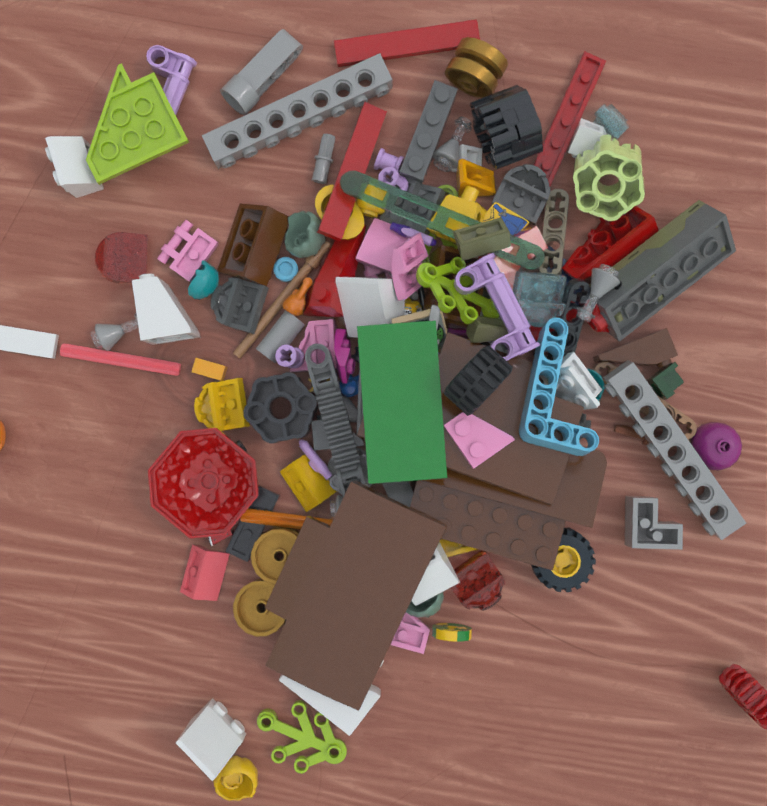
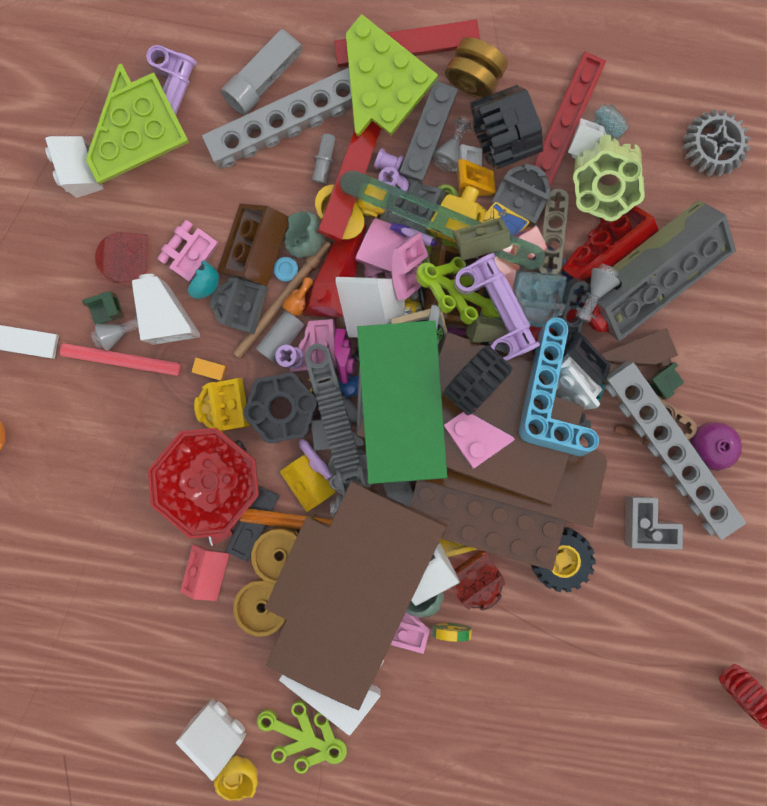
(104, 307): none -> dark green panel
(383, 77): none -> lime wing
(588, 358): none -> black tile
(733, 143): none -> light grey gear

